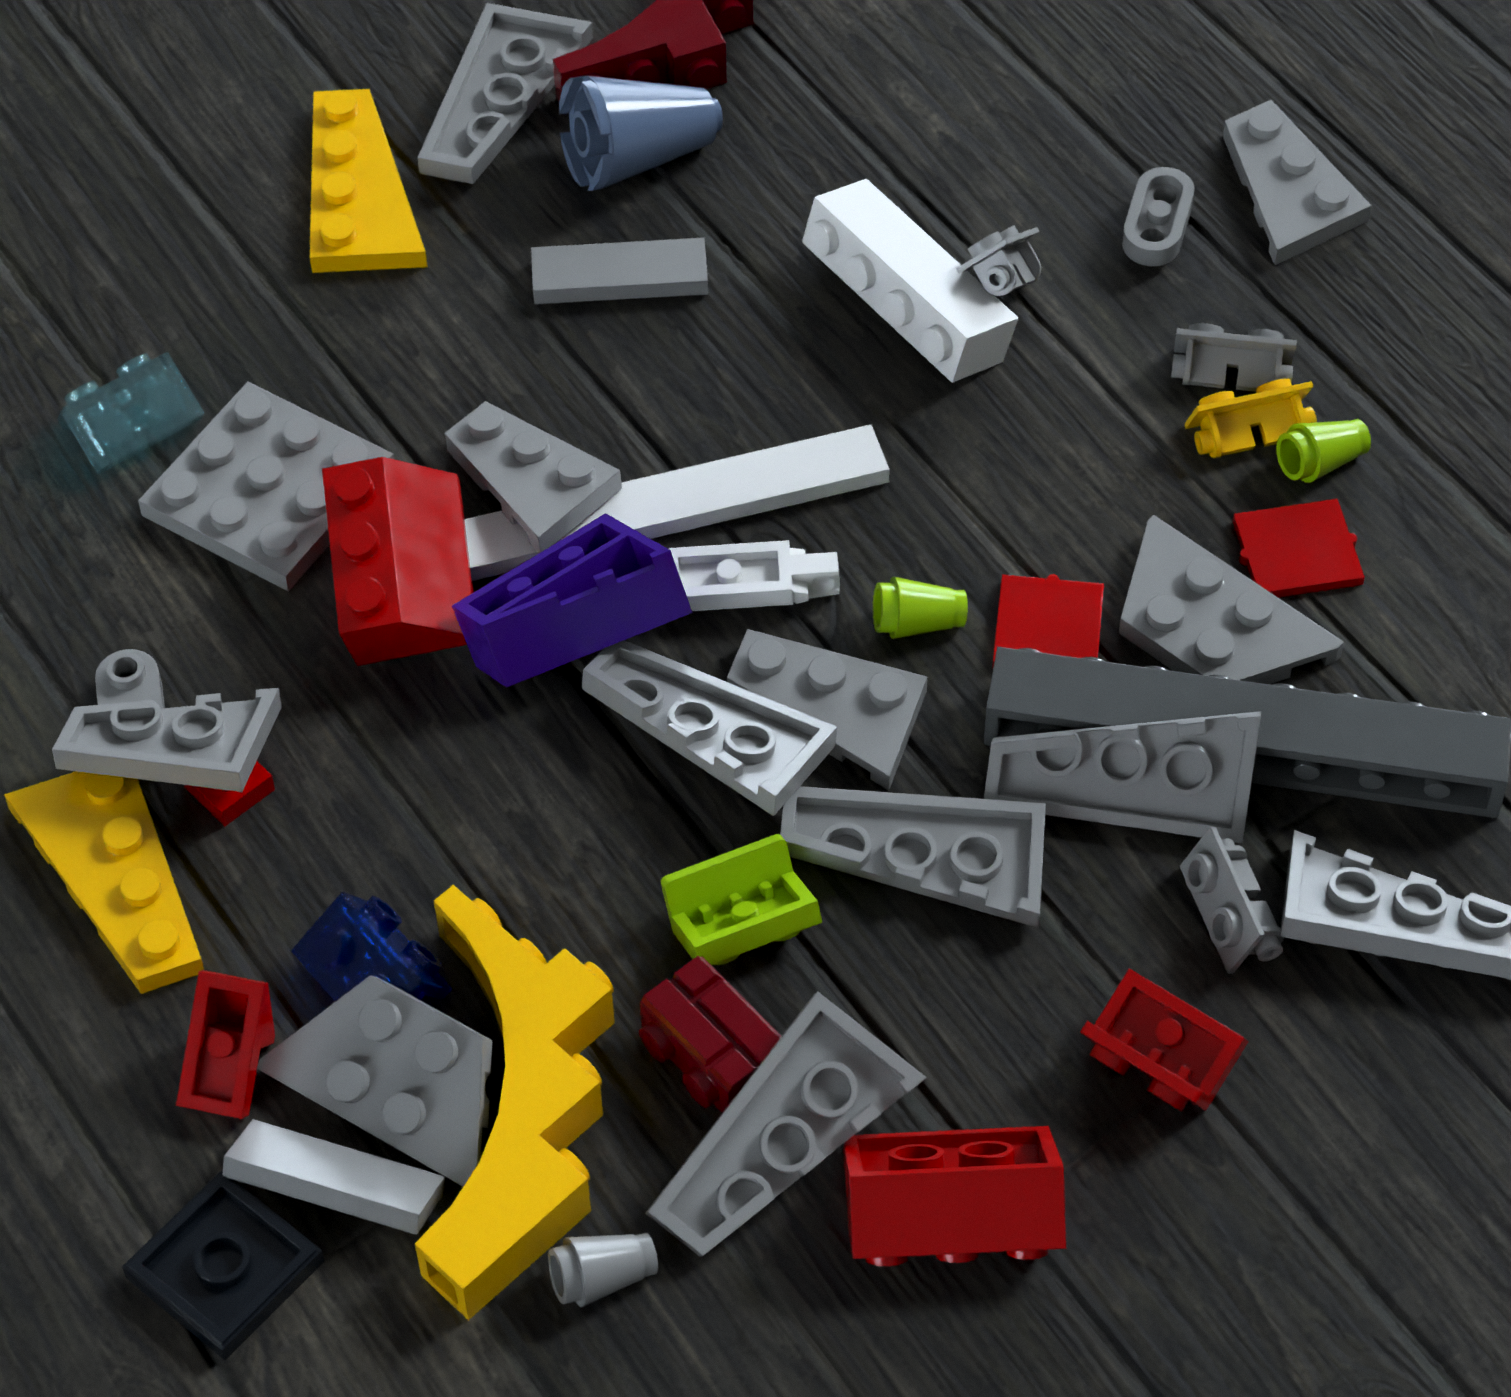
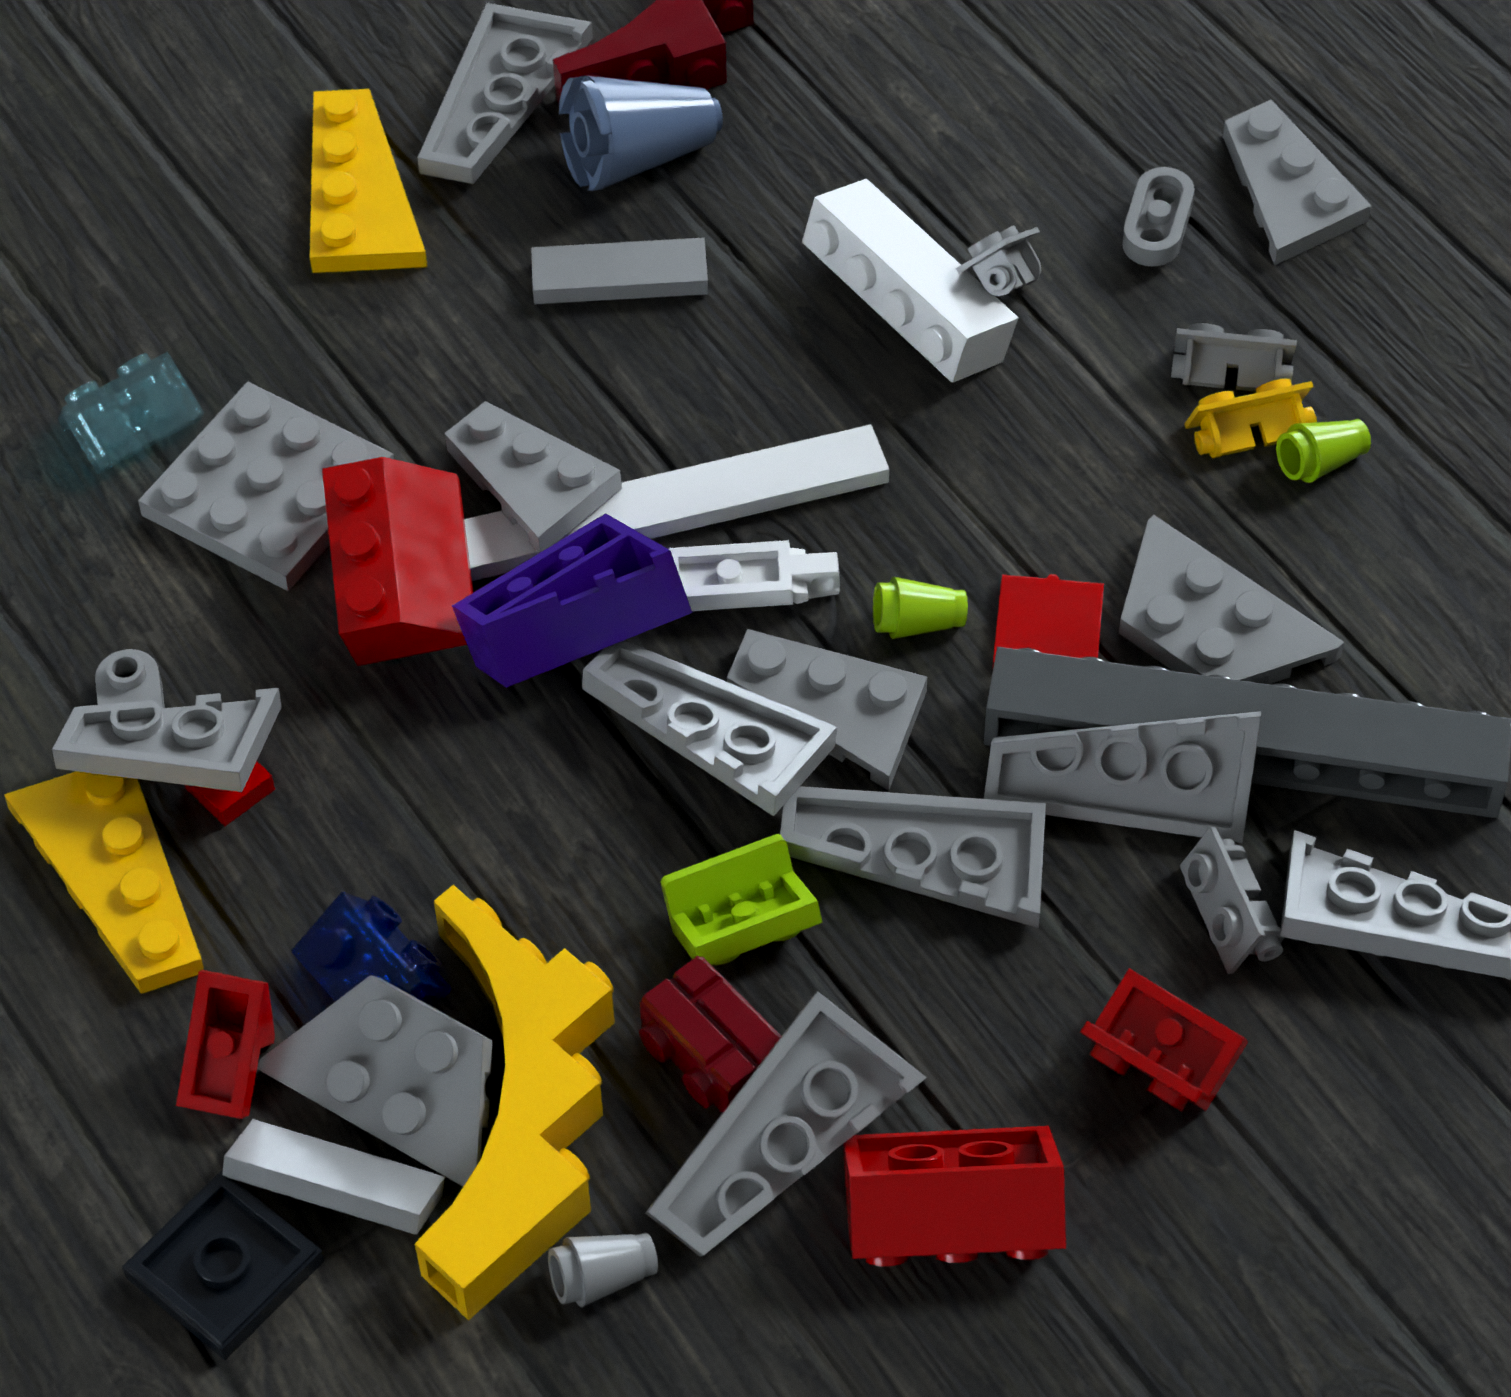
(1299, 548): red piece -> none

